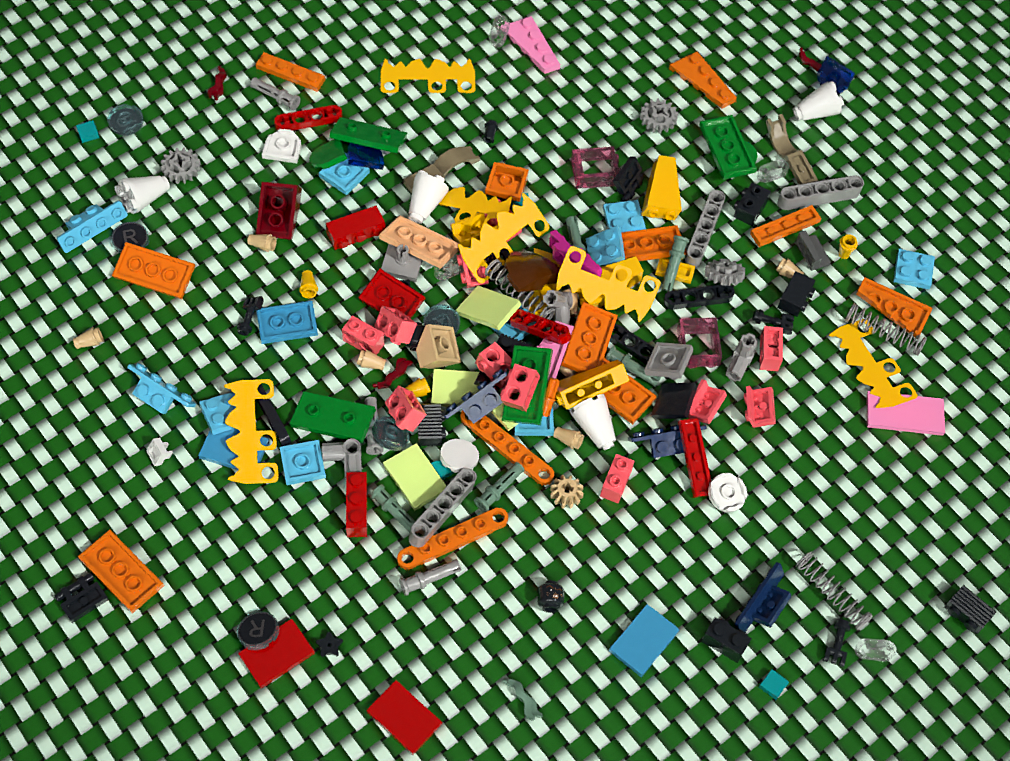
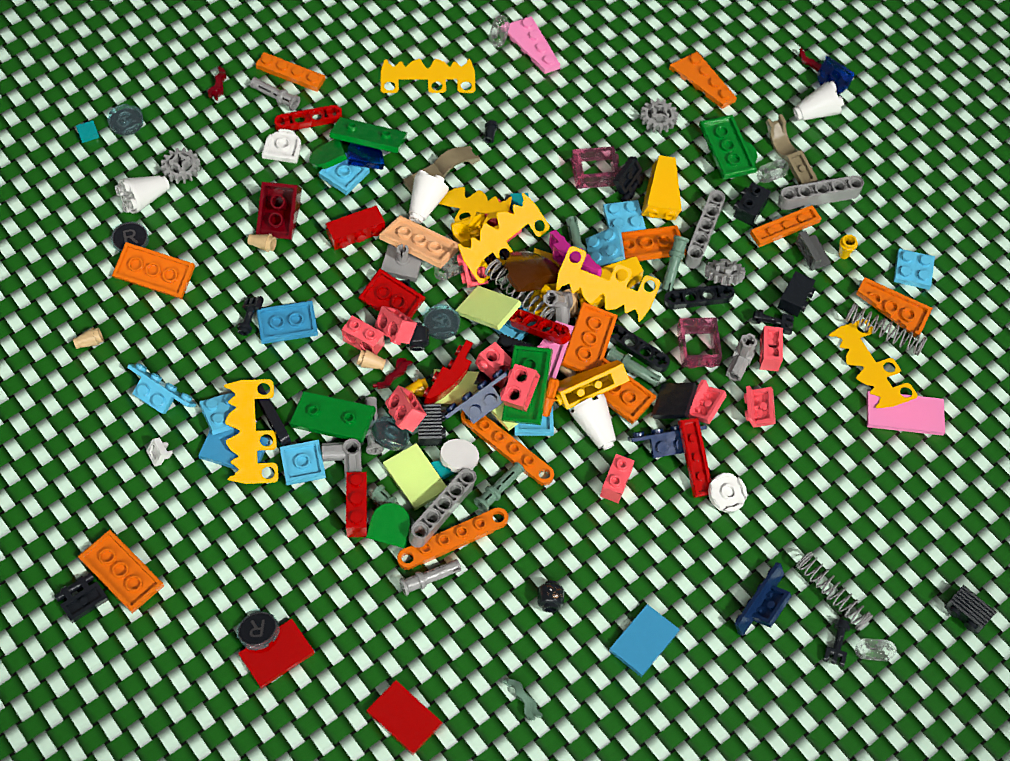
(89, 224): medium azure bracket -> none
(308, 285): yellow cone -> none
(333, 649): black plate -> none
(390, 525): none -> green tile
(437, 347): tan slope -> none
(449, 377): none -> red slope
(507, 181): orange plate -> none
(569, 437): tan cone -> none
(574, 488): tan gear -> none
(668, 360): light grey tile -> none
(684, 273): yellow tile -> none
(726, 639): black brick -> none
(773, 684): teal tile -> none
(787, 268): tan cone -> none

